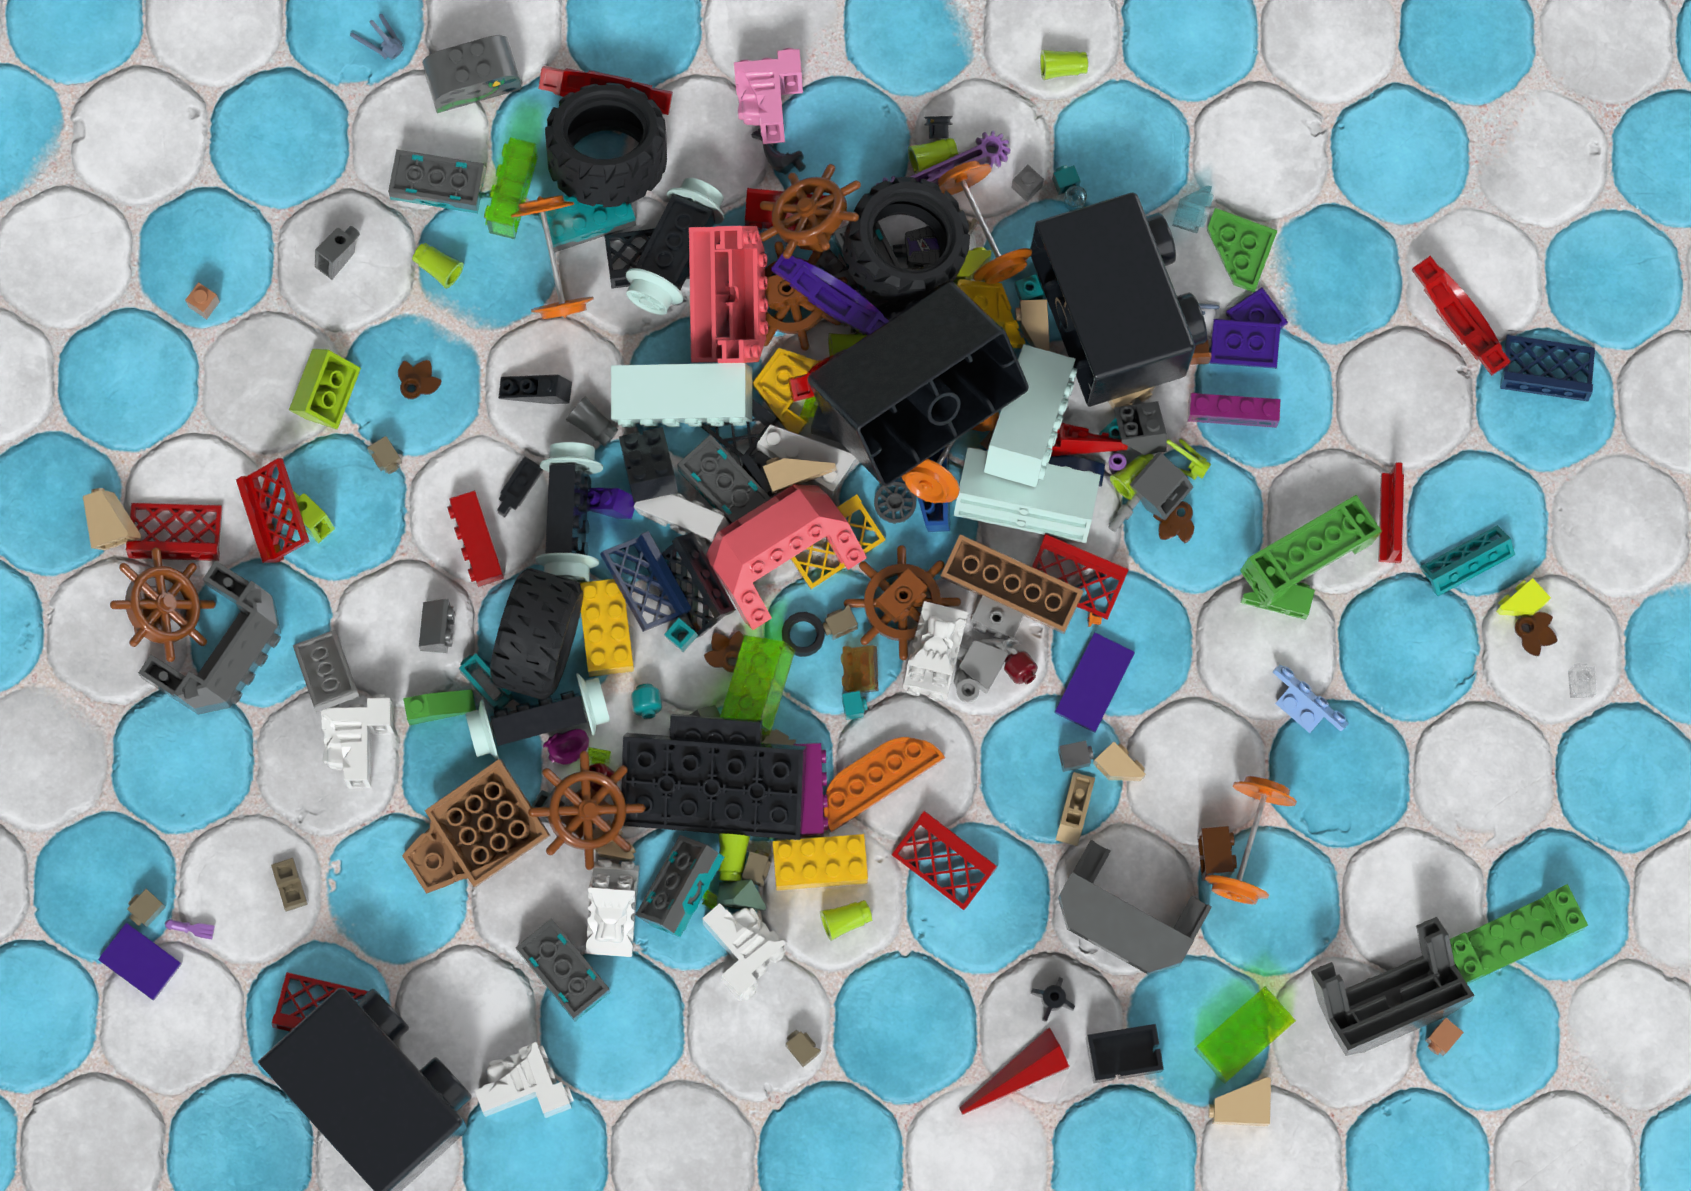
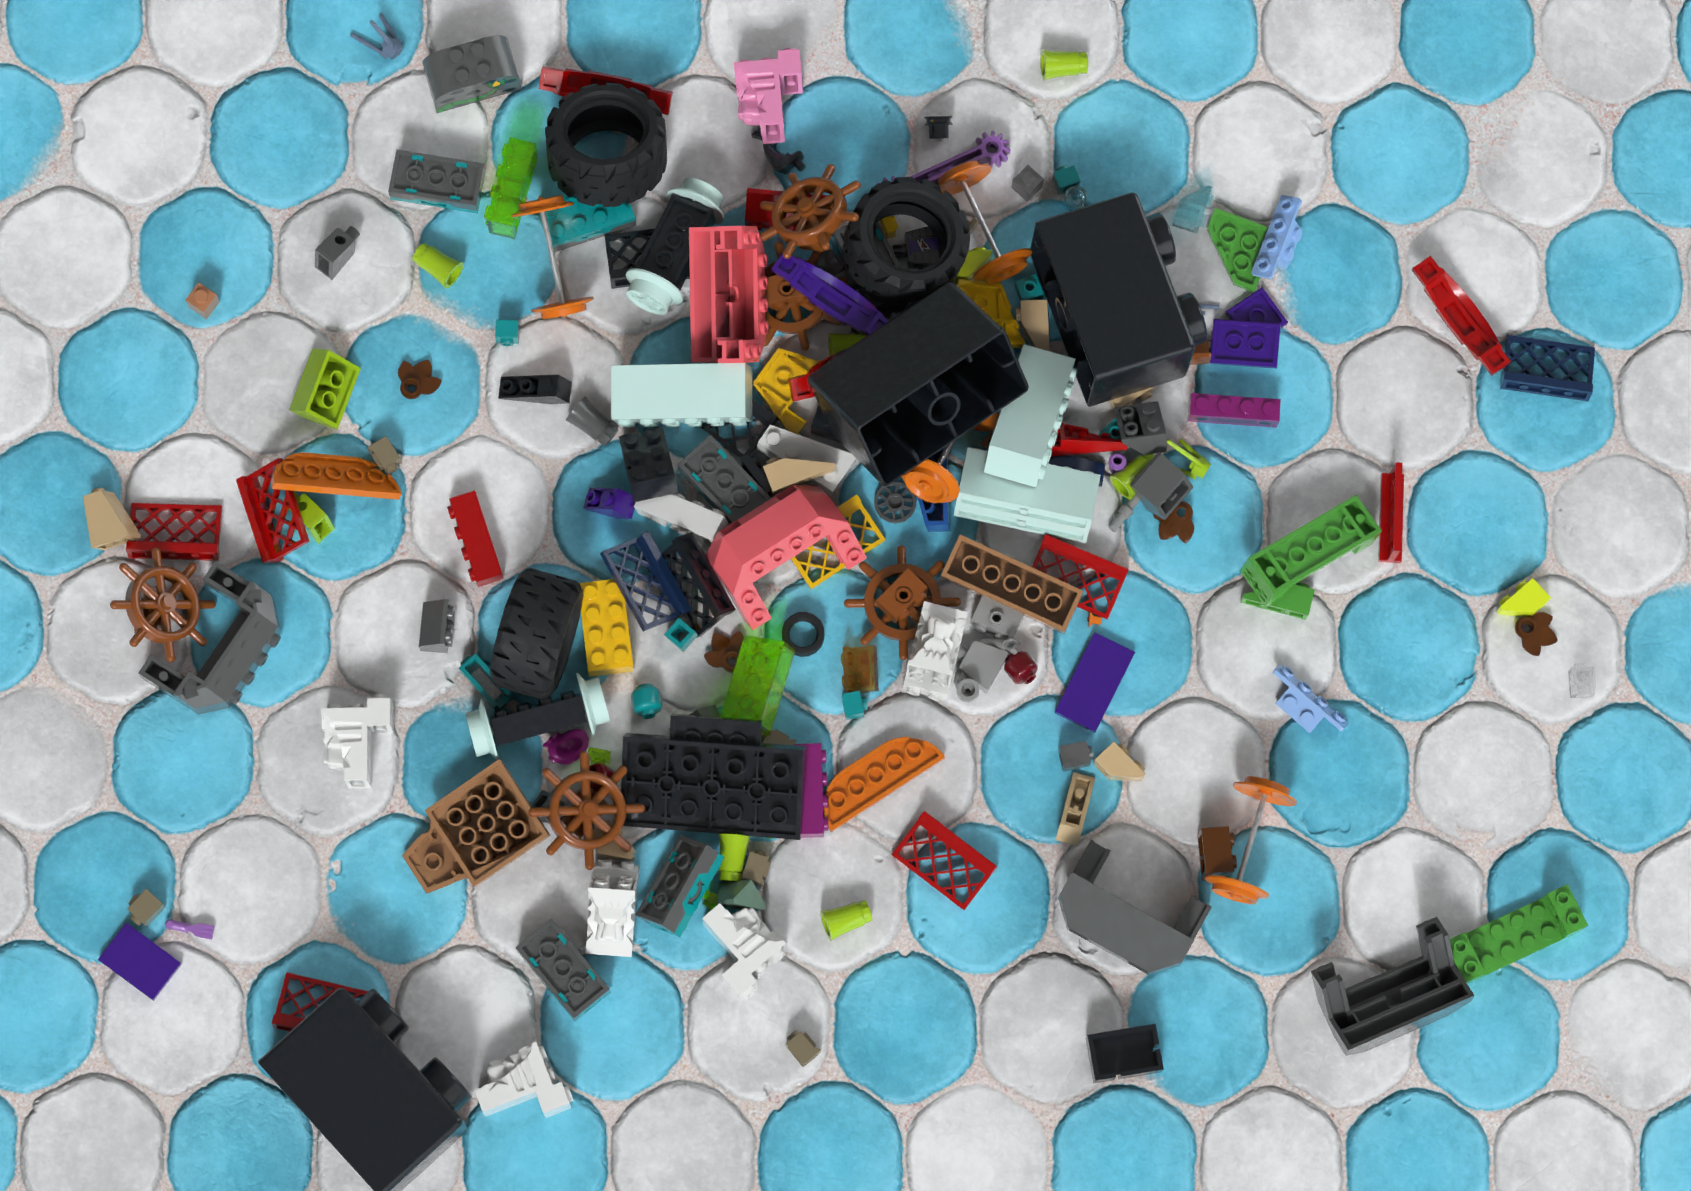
(289, 884): dark tan slope -> none
(325, 671): light grey tile -> none
(333, 476): none -> orange plate
(438, 706): bright green slope -> none
(507, 332): none -> teal plate
(519, 486): black hinge -> none
(567, 510): brick -> none
(809, 409): clear neon green plate -> none
(820, 862): yellow brick -> none
(840, 623): dark tan window -> none
(889, 226): none -> yellow plate
(931, 153): lime plant -> none
(1036, 1062): red wedge -> none
(1049, 1004): black brick -> none
(1243, 1106): tan slope -> none
(1244, 1035): clear neon green brick -> none
(1280, 239): none -> light blue bracket
(1443, 1037): nougat brick -> none
(1471, 562): teal fence -> none

